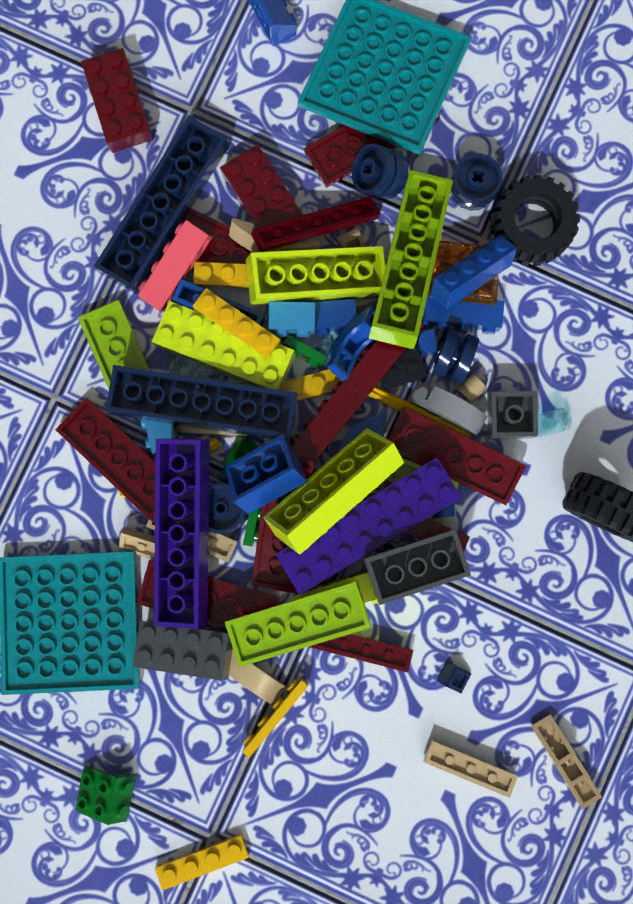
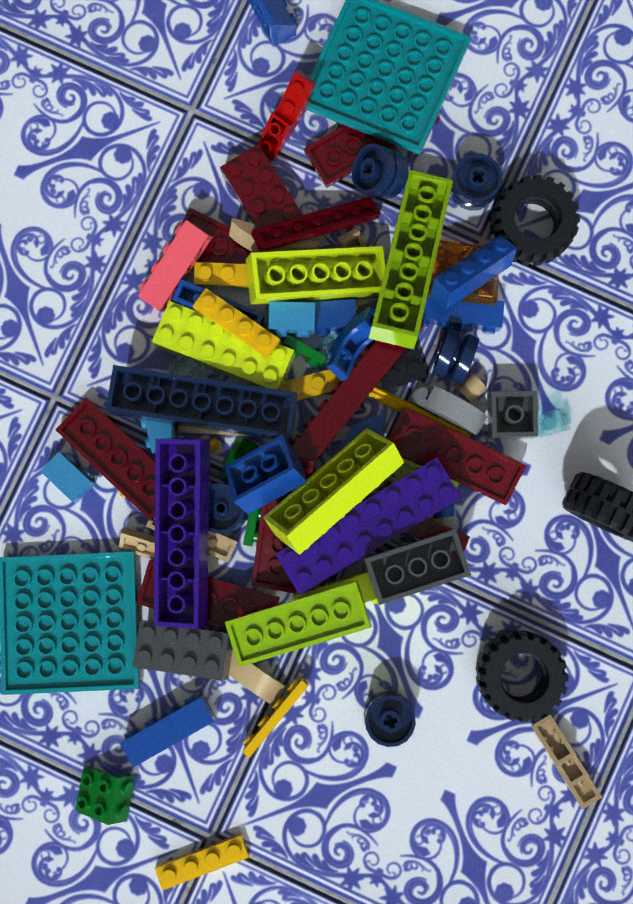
(68, 476): none -> dark azure brick
(112, 339): lime plate -> none
(117, 100): dark red brick -> none
(162, 204): dark blue brick -> none
(167, 730): none -> blue brick
(287, 115): none -> red slope
(369, 650): dark red plate -> none
(391, 732): none -> dark blue wheel
(427, 343): blue brick -> none
(453, 677): dark blue slope -> none
(470, 768): tan plate -> none
(550, 685): none -> black tyre

